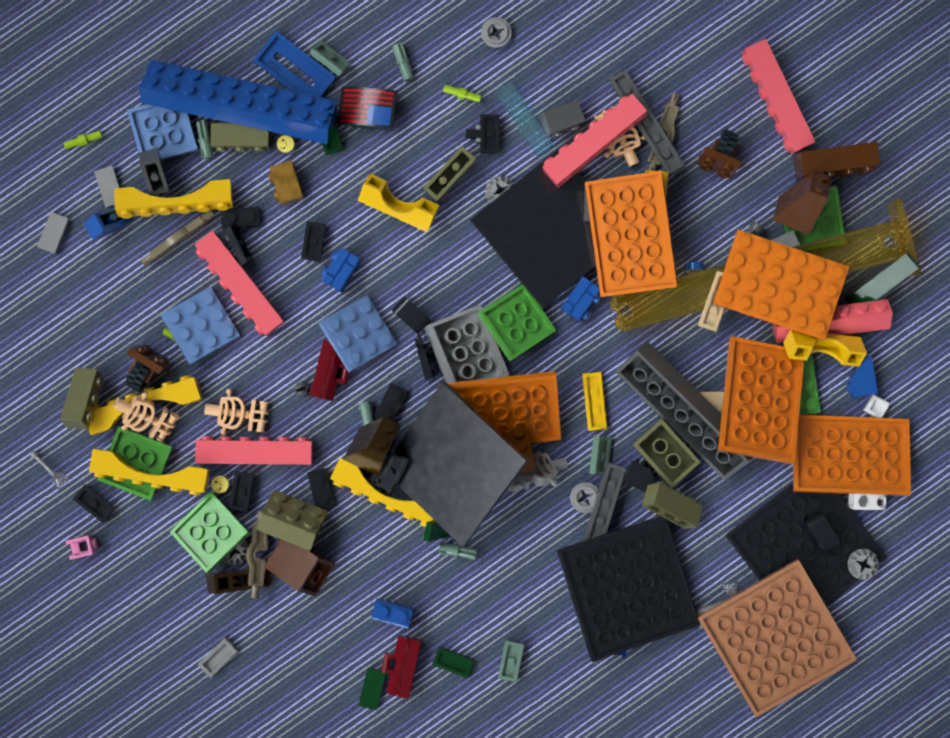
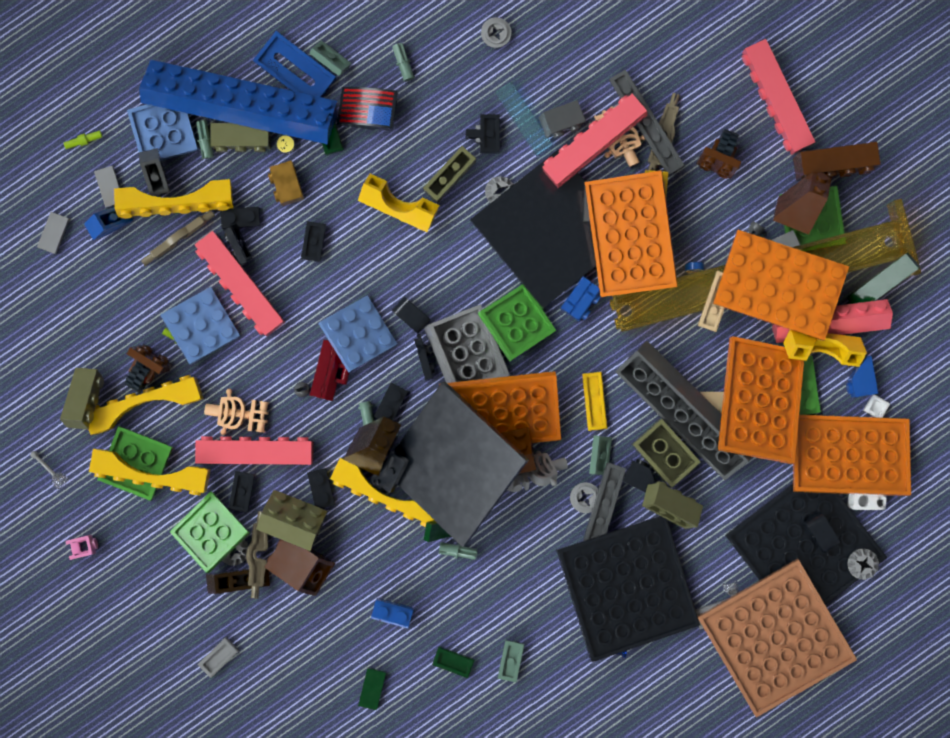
(94, 503): black plate -> none
(132, 410): light nougat torso -> none
(220, 484): light yellow tile -> none
(341, 269): blue brick -> none
(406, 658): dark red piece -> none
(462, 93): lime bar -> none

